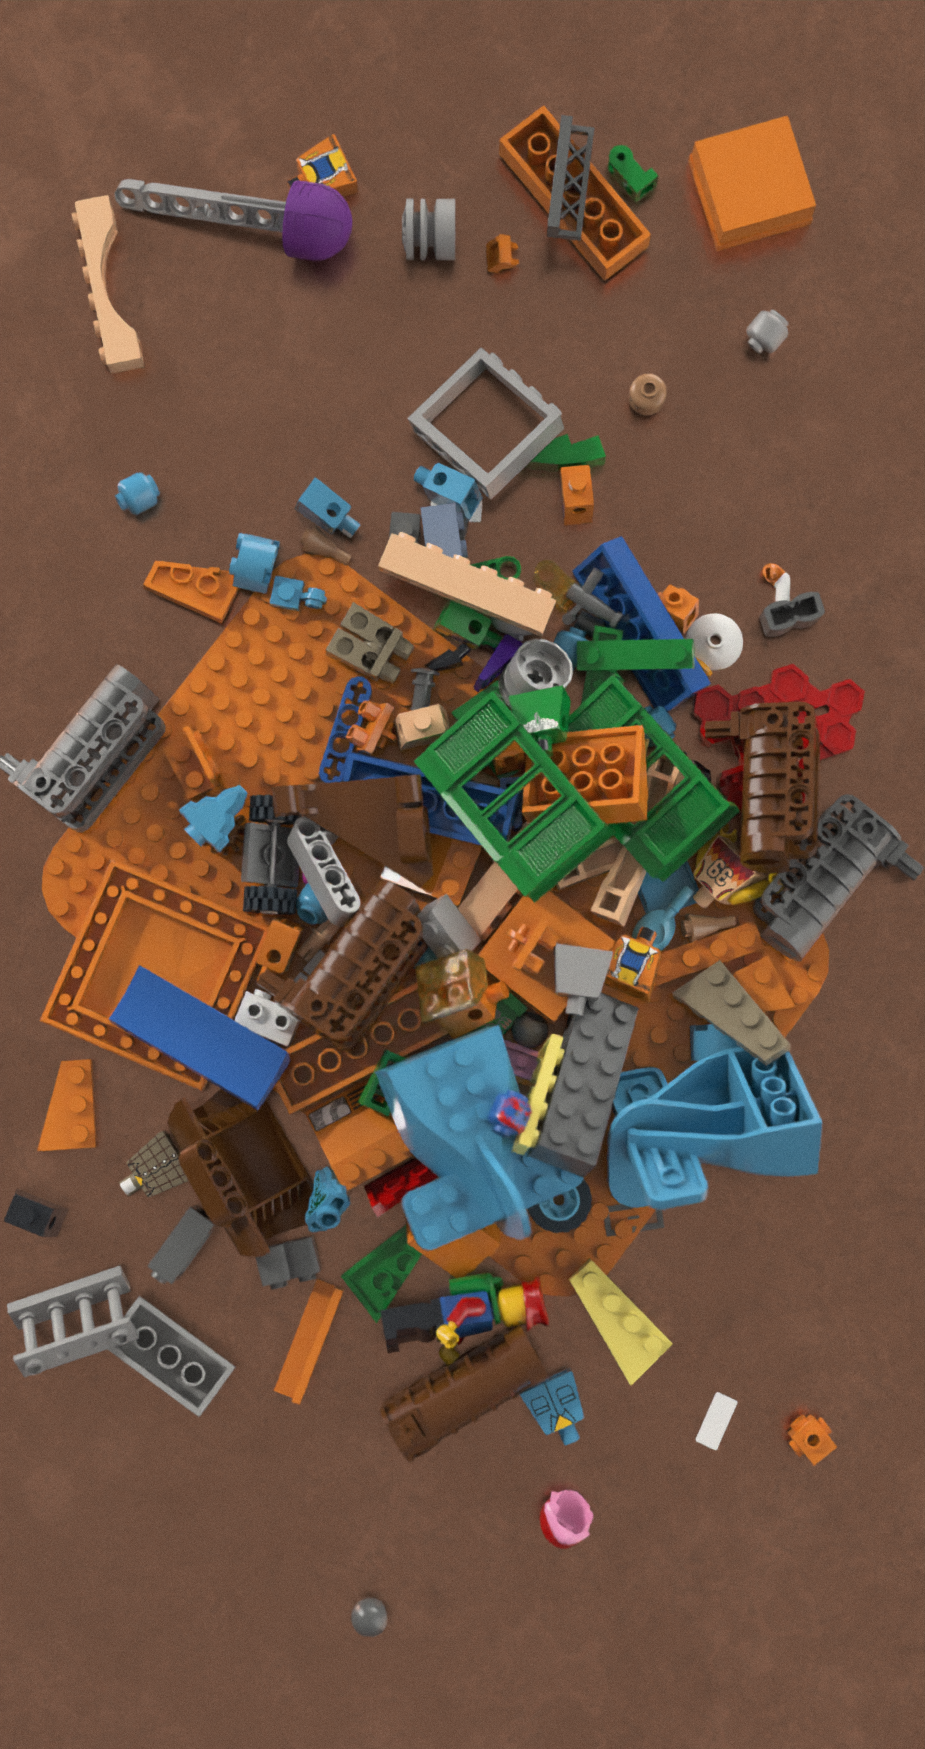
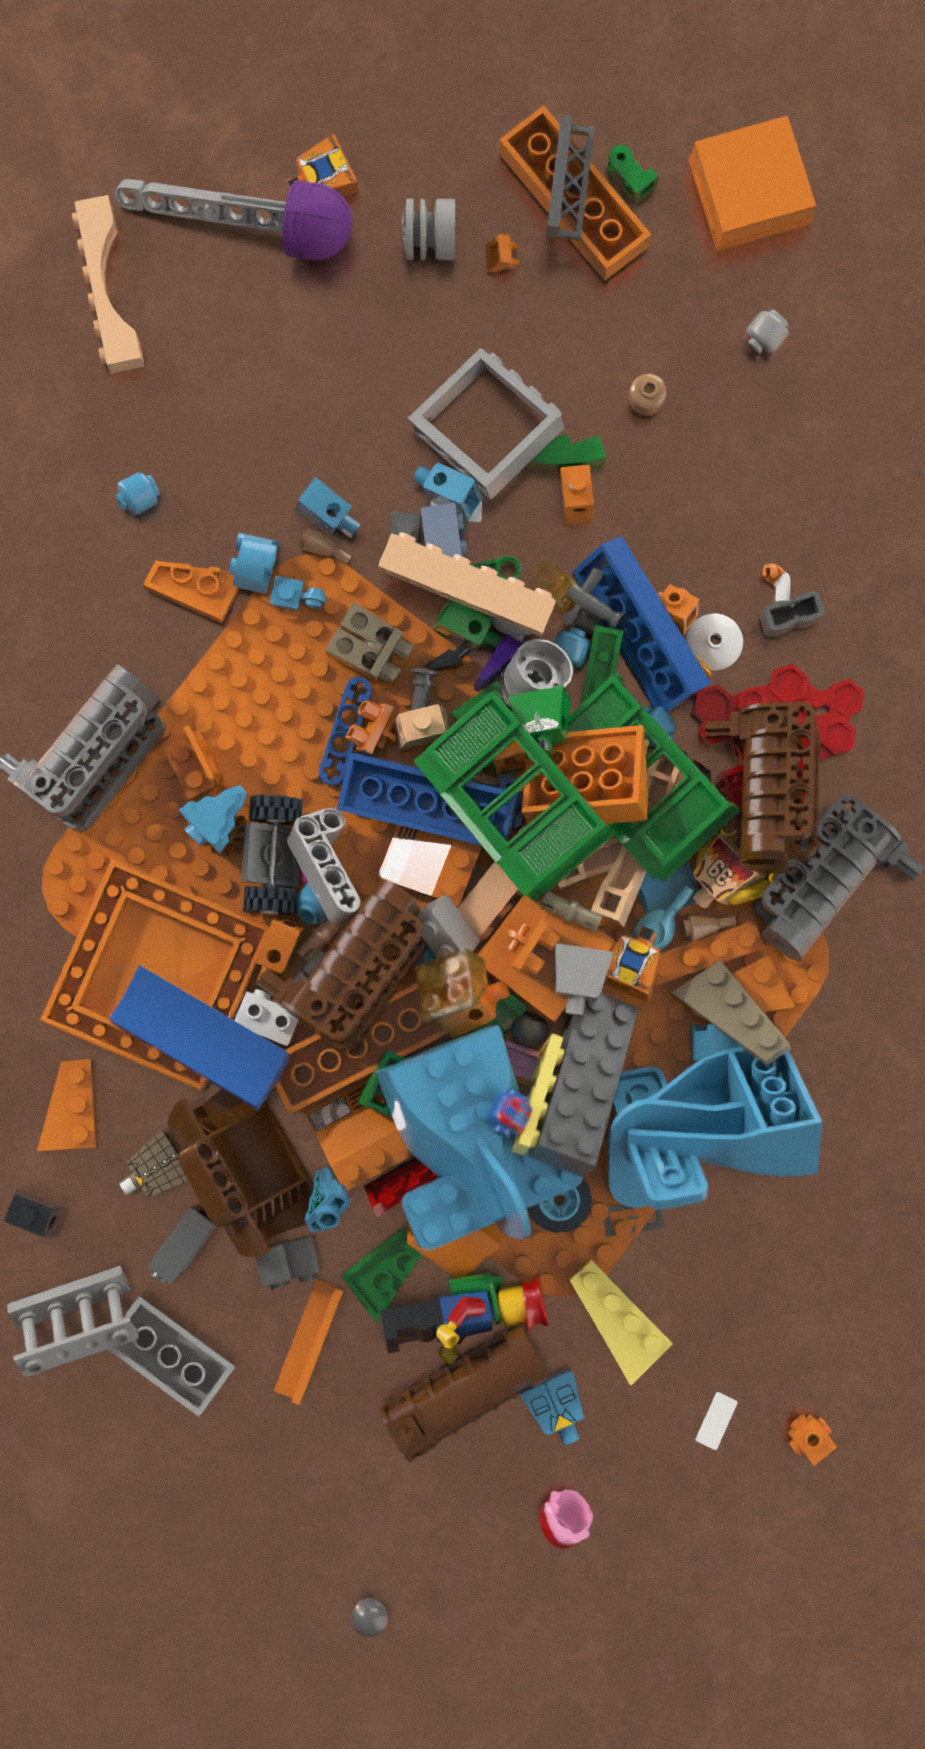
(373, 815): reddish brown panel -> none
(571, 911): none -> dark tan pin
(636, 654): green plate -> none

